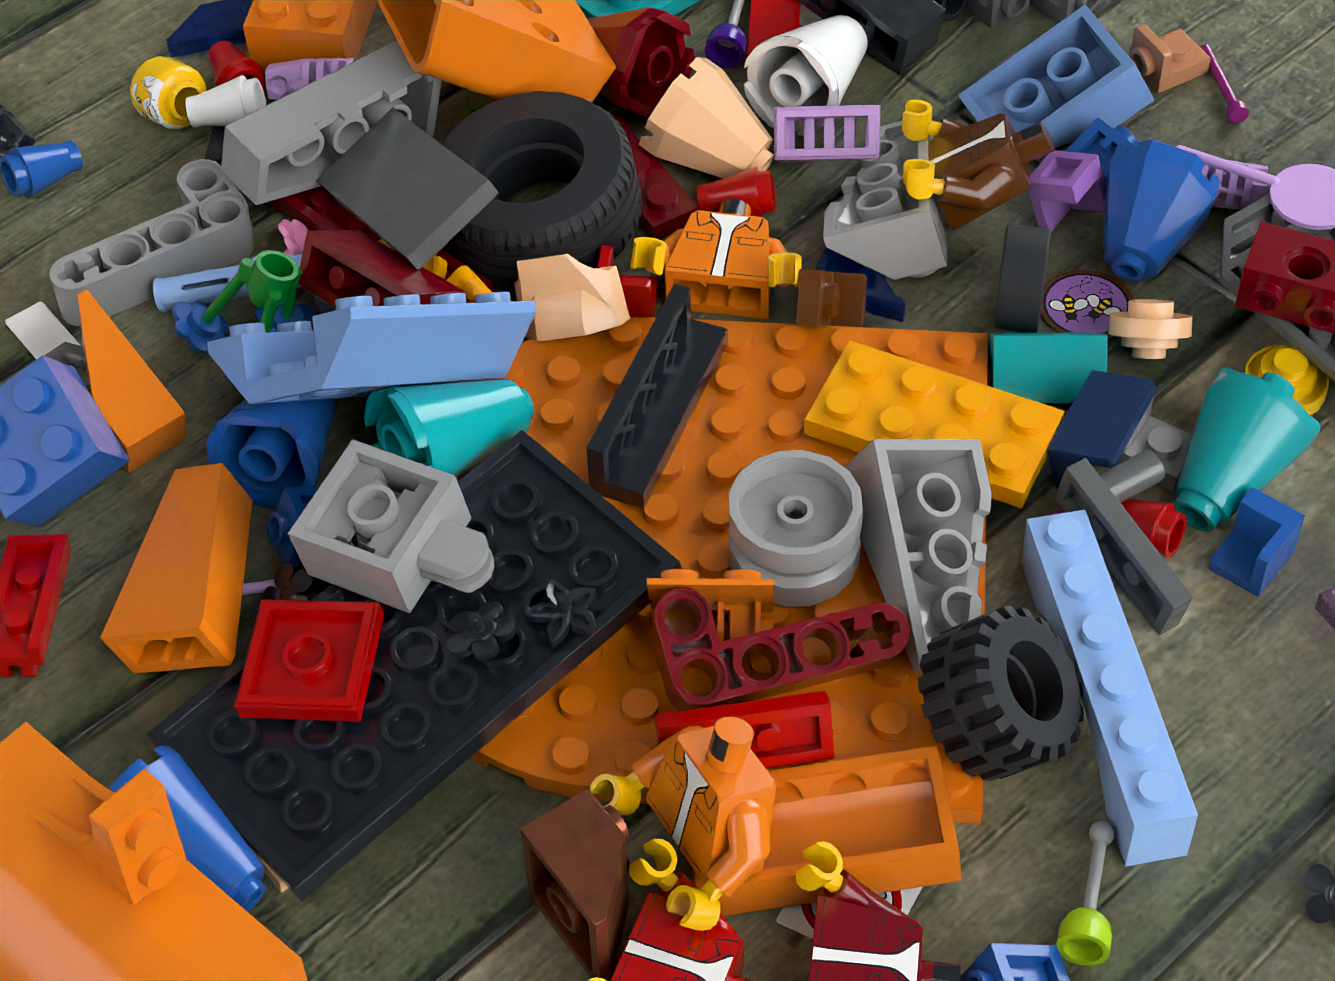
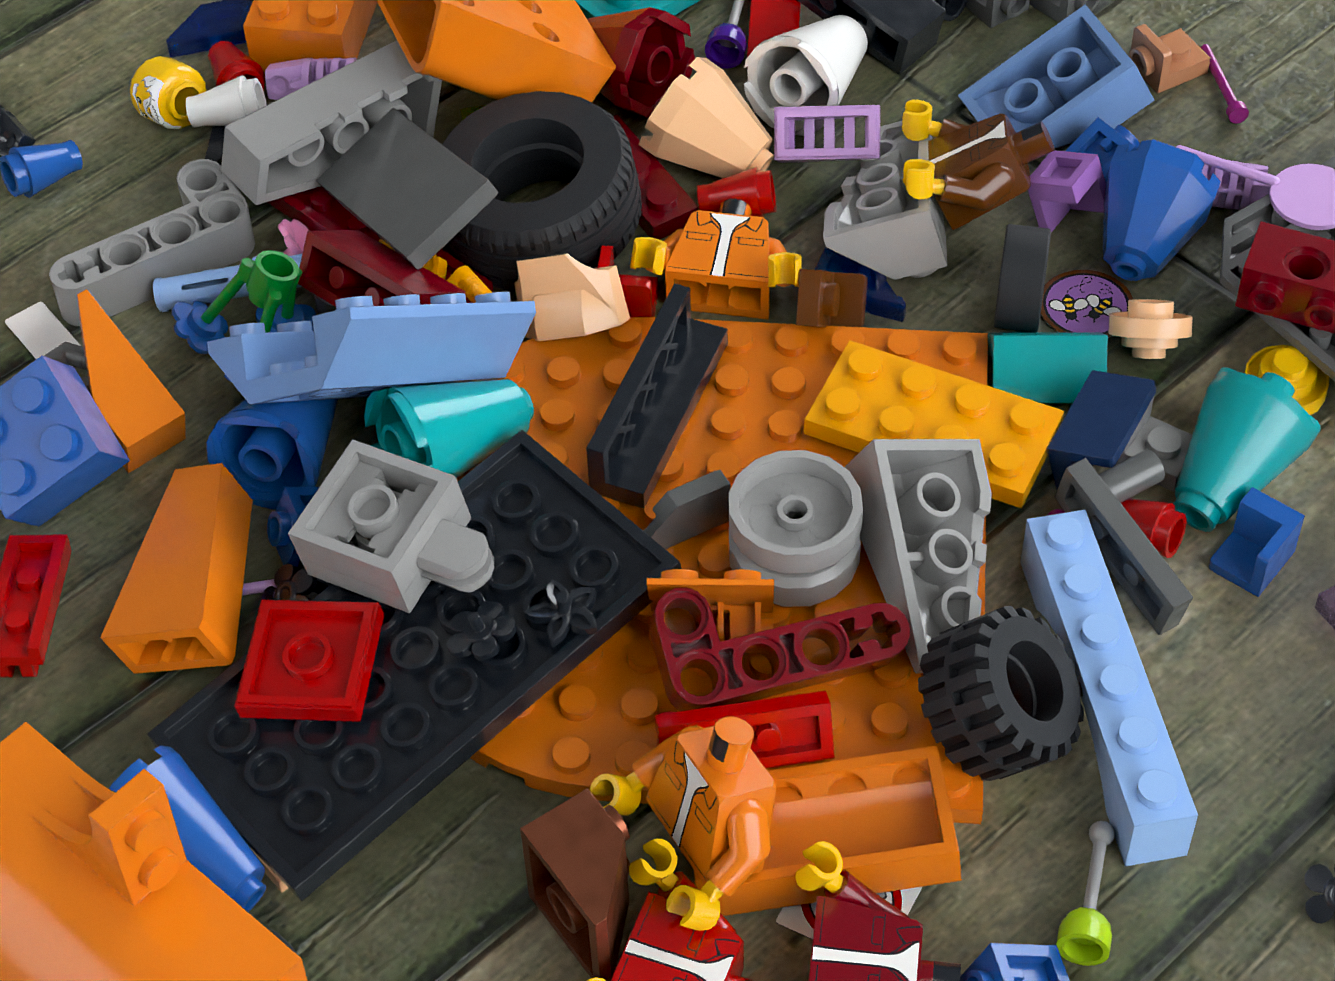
(690, 510): none -> dark grey tile

